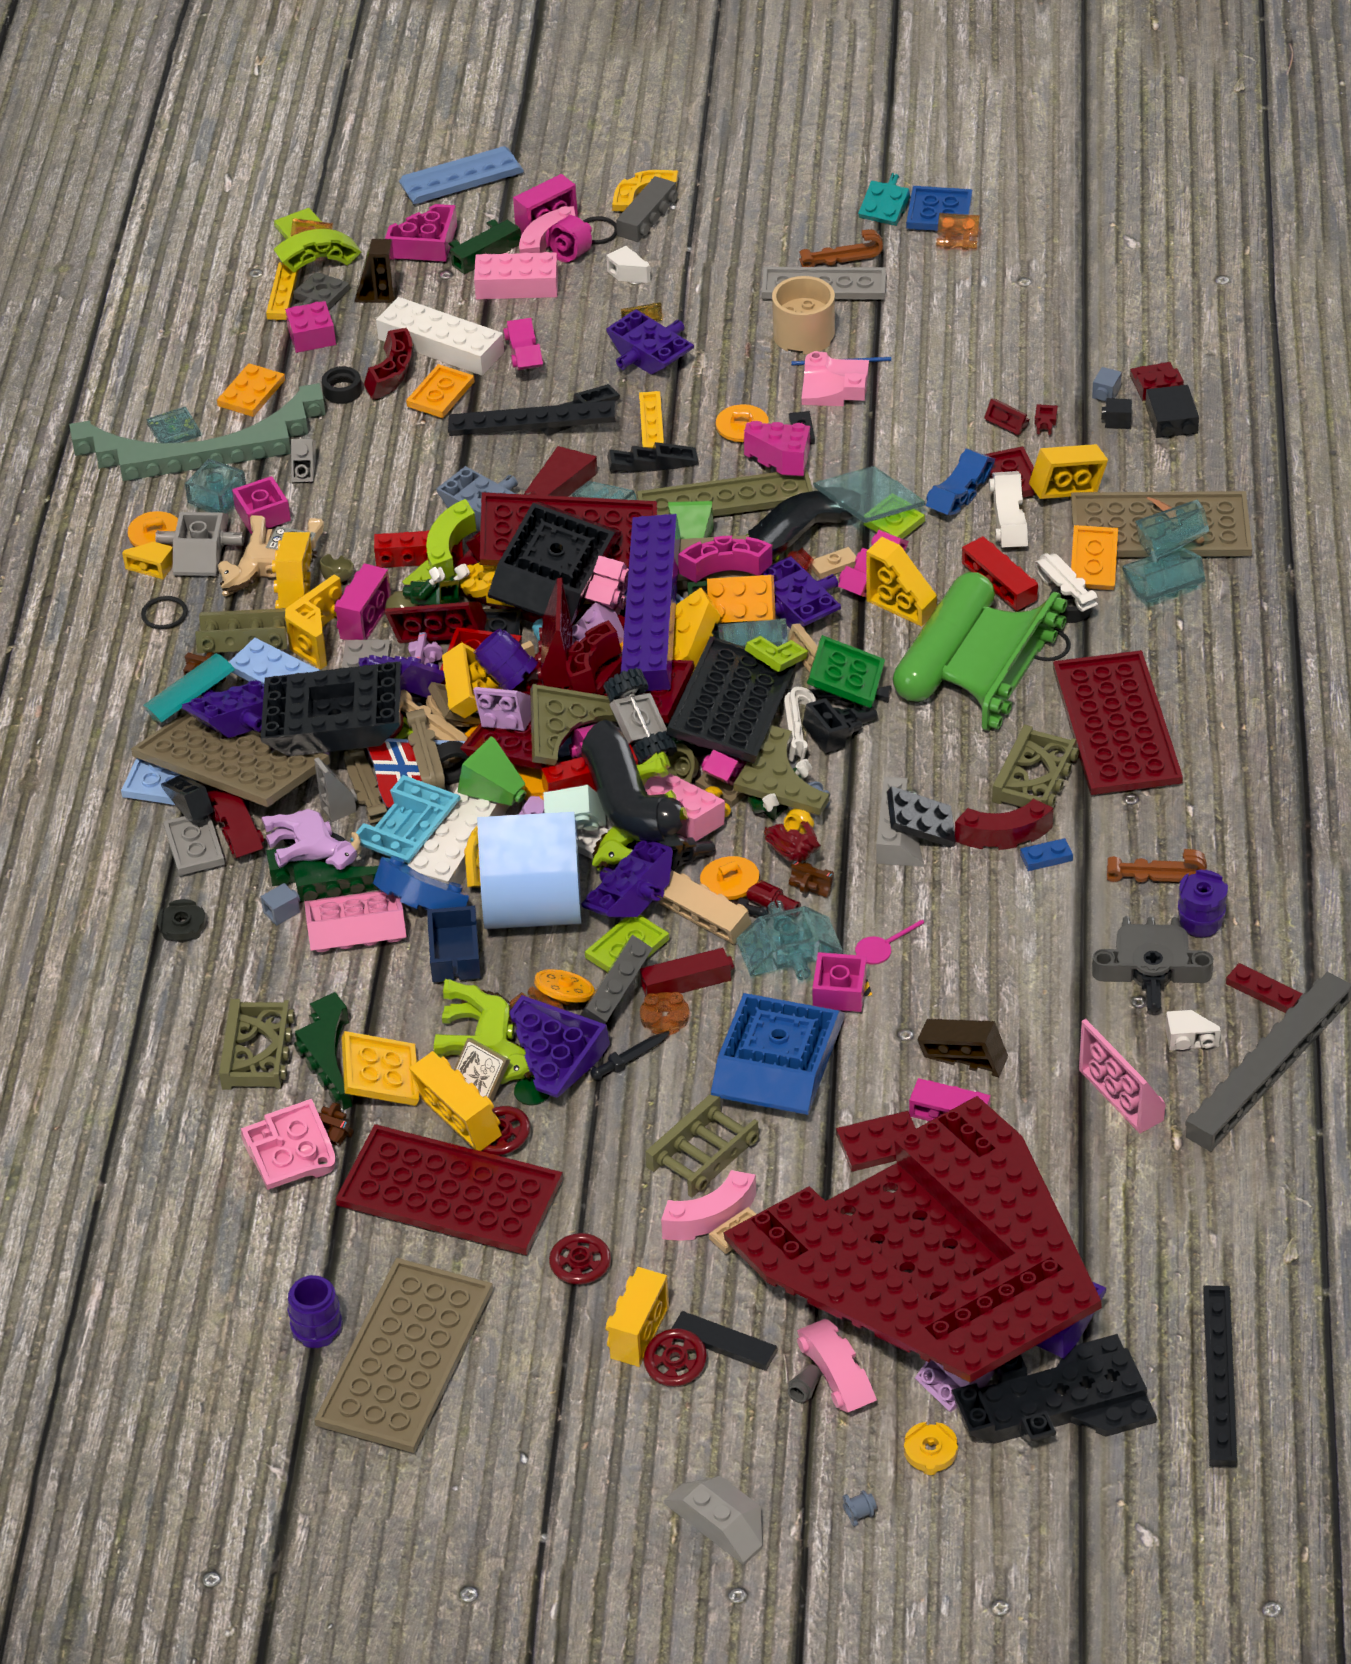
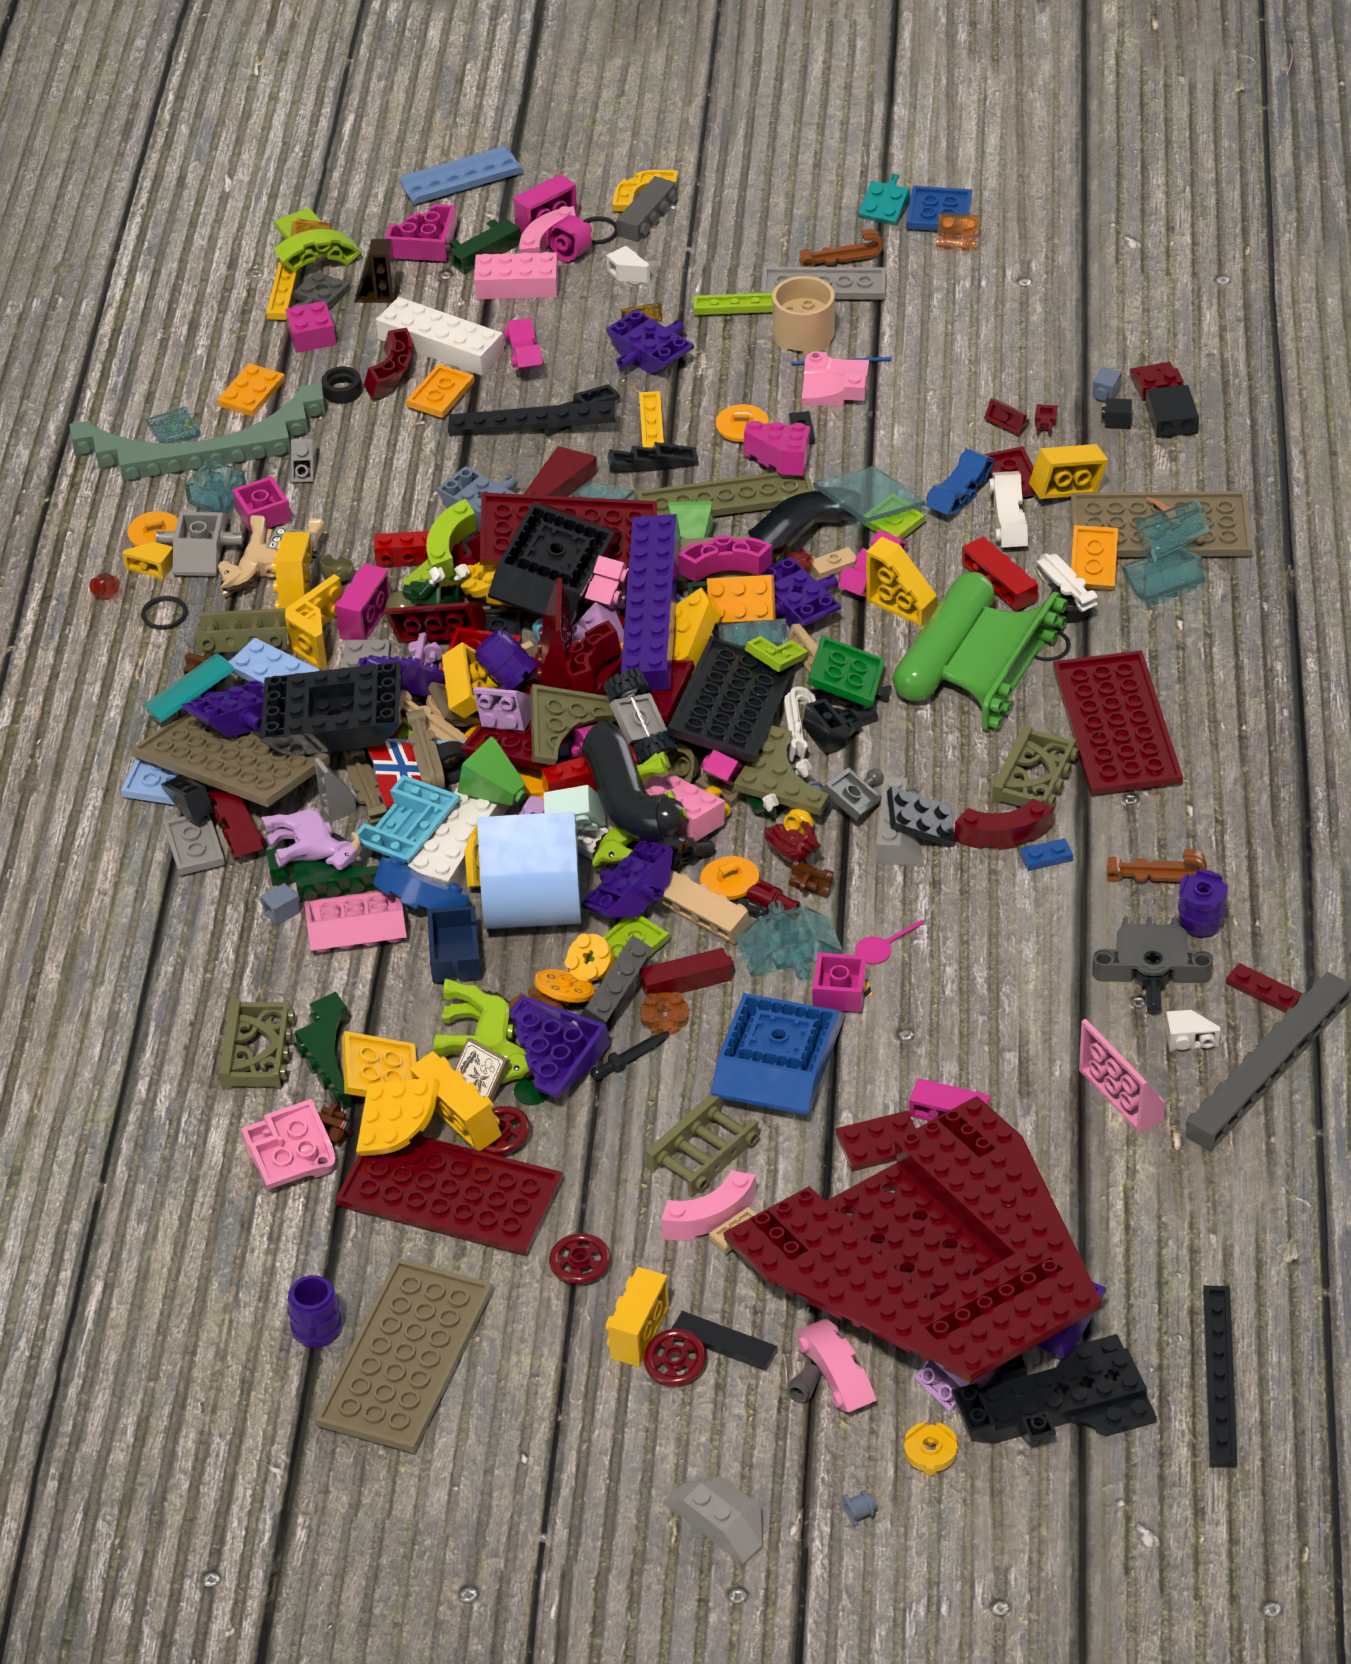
(104, 585): none -> clear red animal
(188, 929): pearl dark grey plate -> none
(395, 1114): none -> yellow plate
(580, 949): none -> yellow plate
(733, 303): none -> lime plate
(862, 797): none -> dark grey plate
(964, 1042): dark brown wedge -> none

